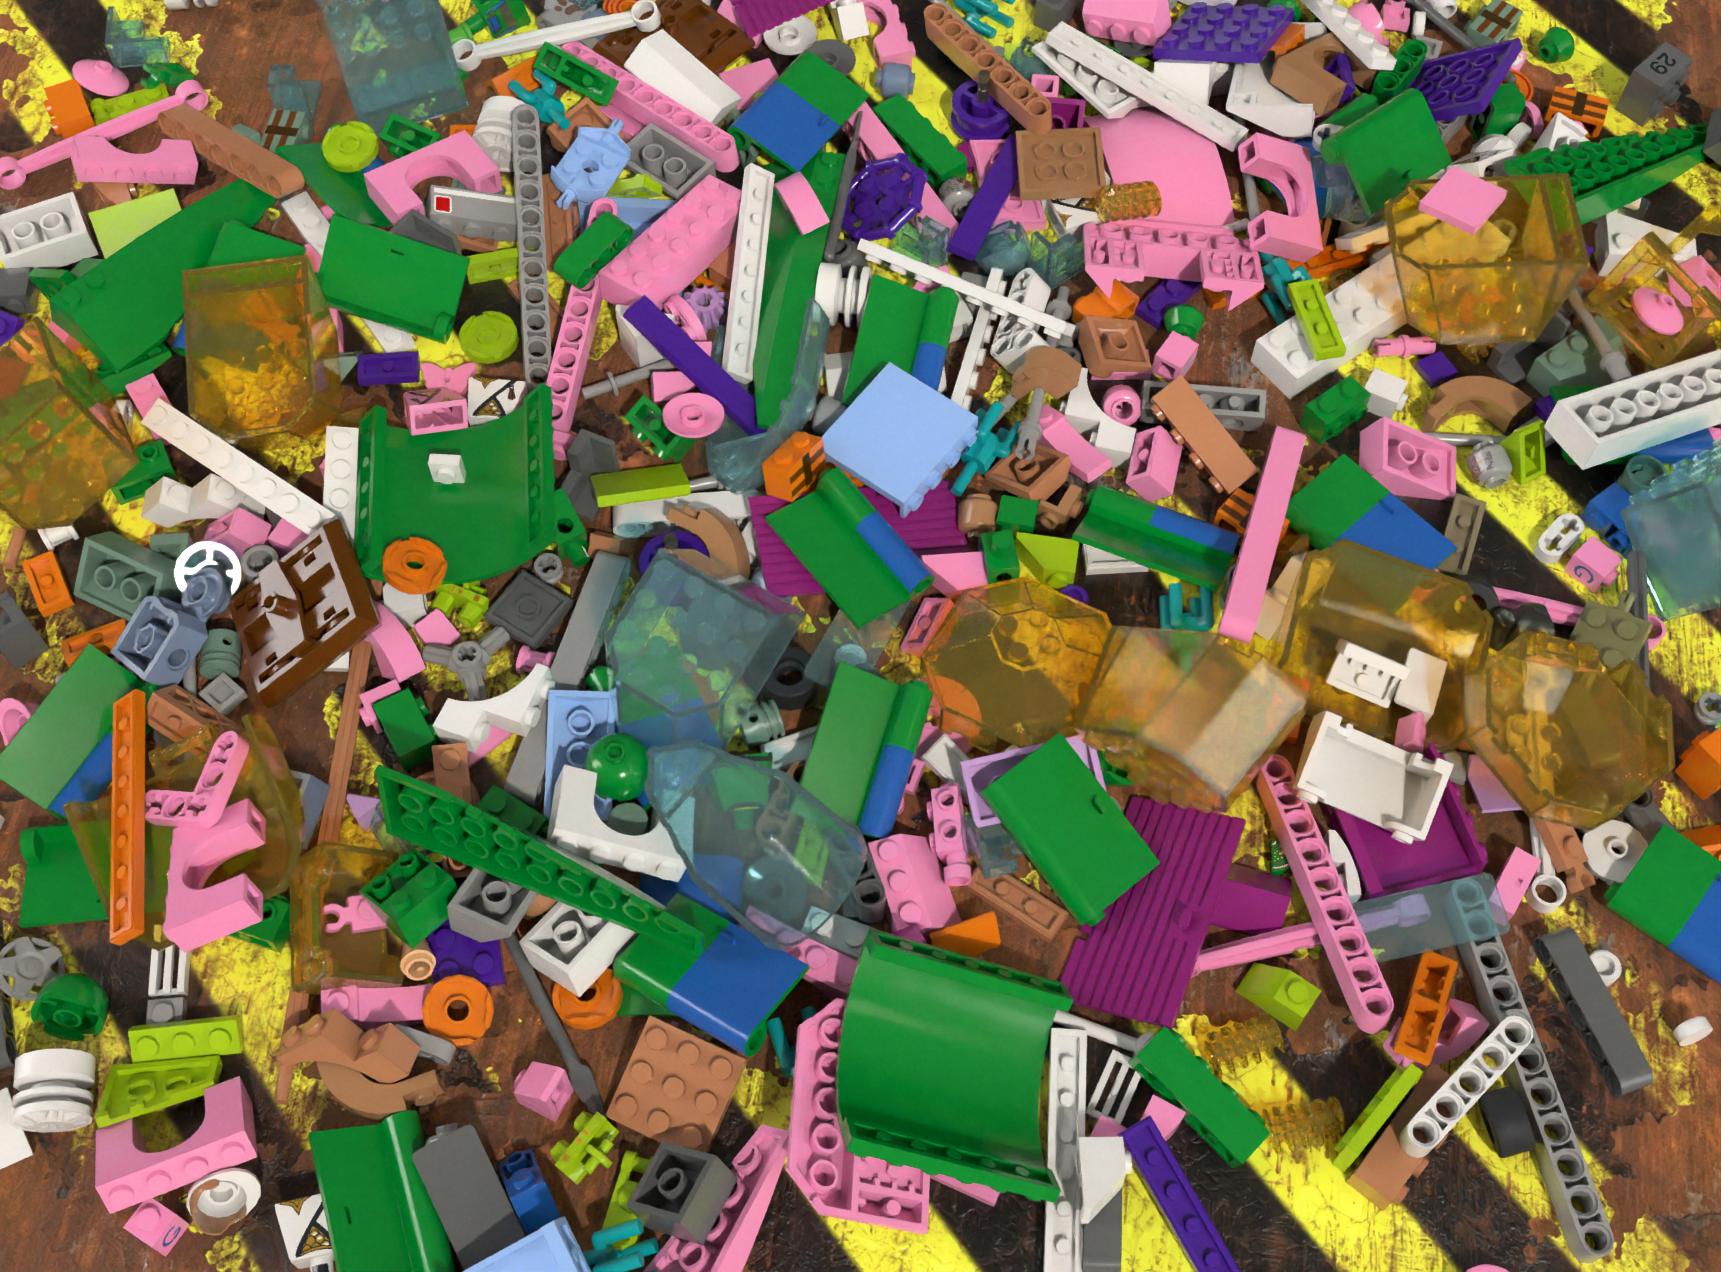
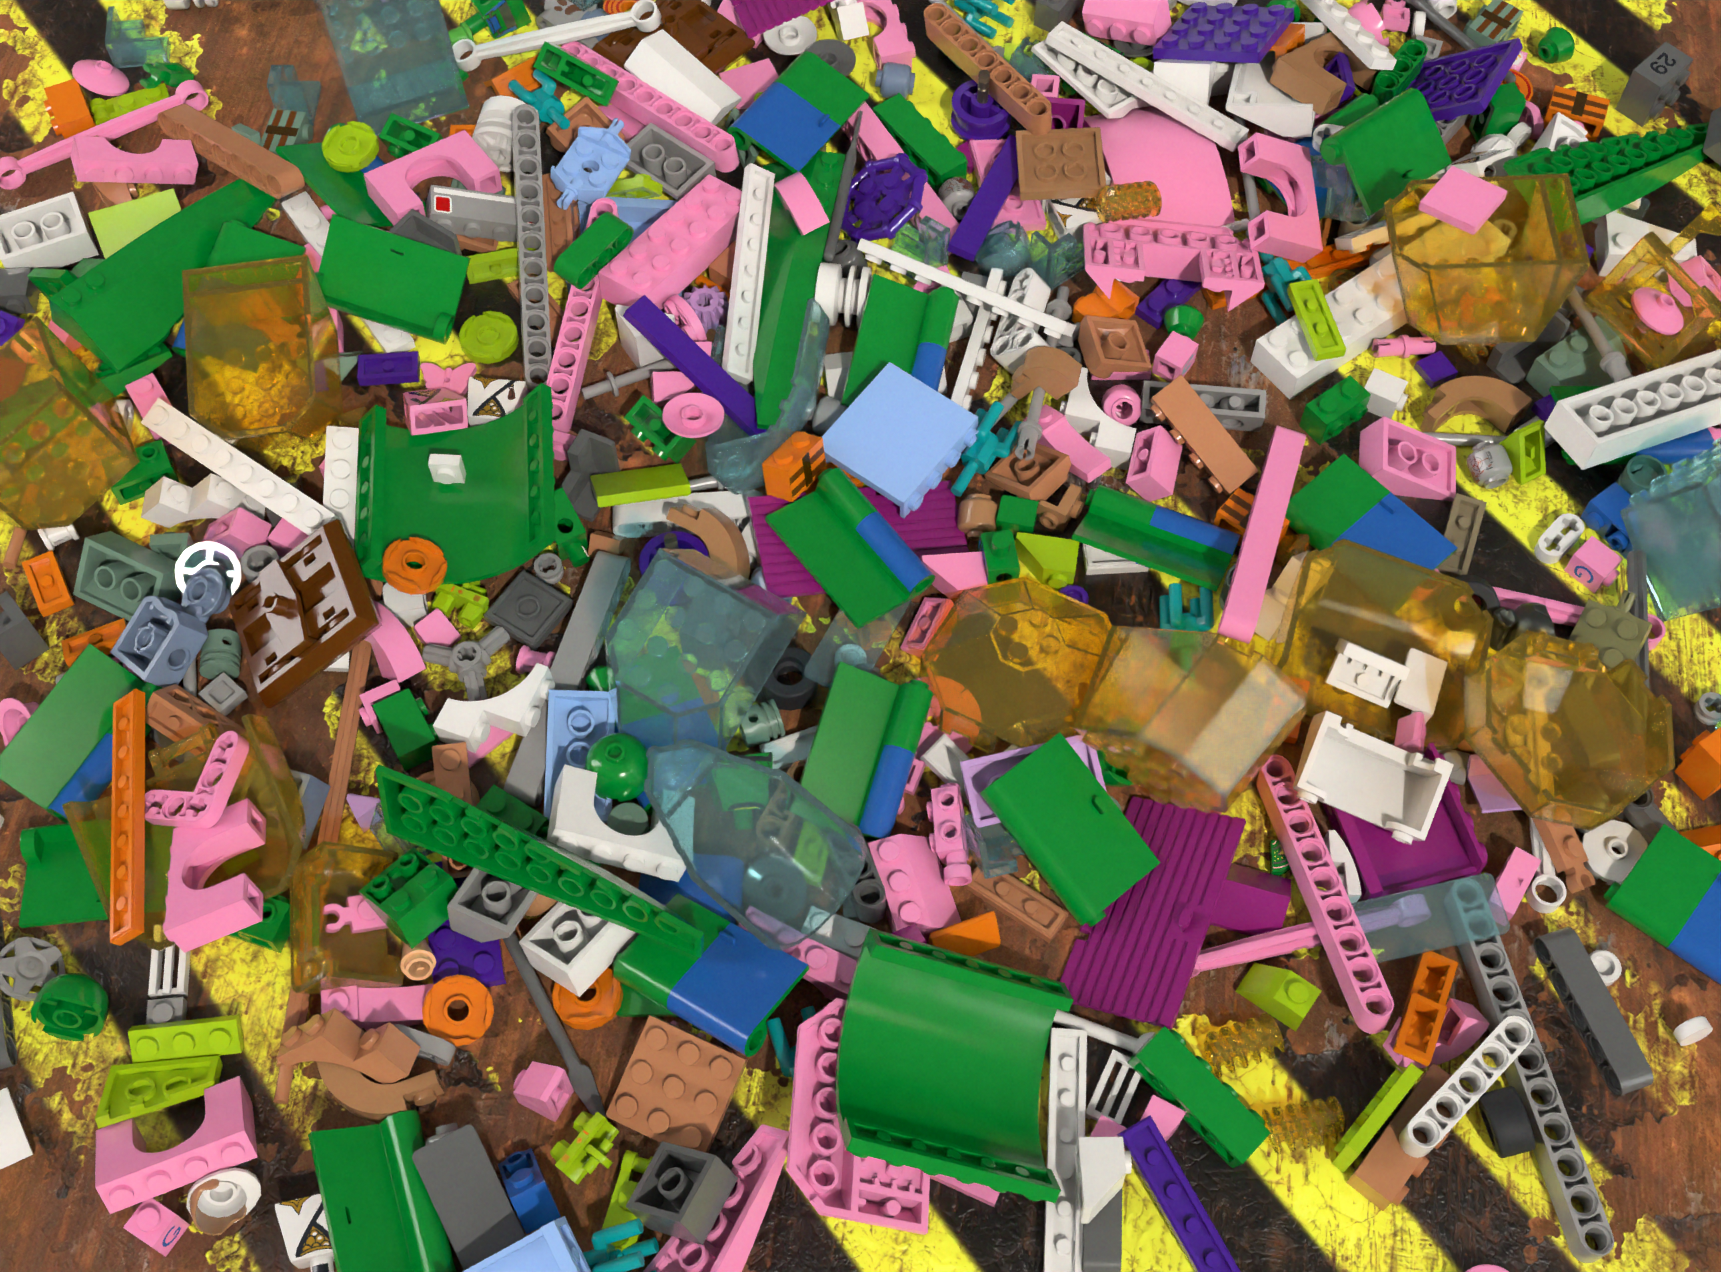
(53, 1090): white wheel -> none

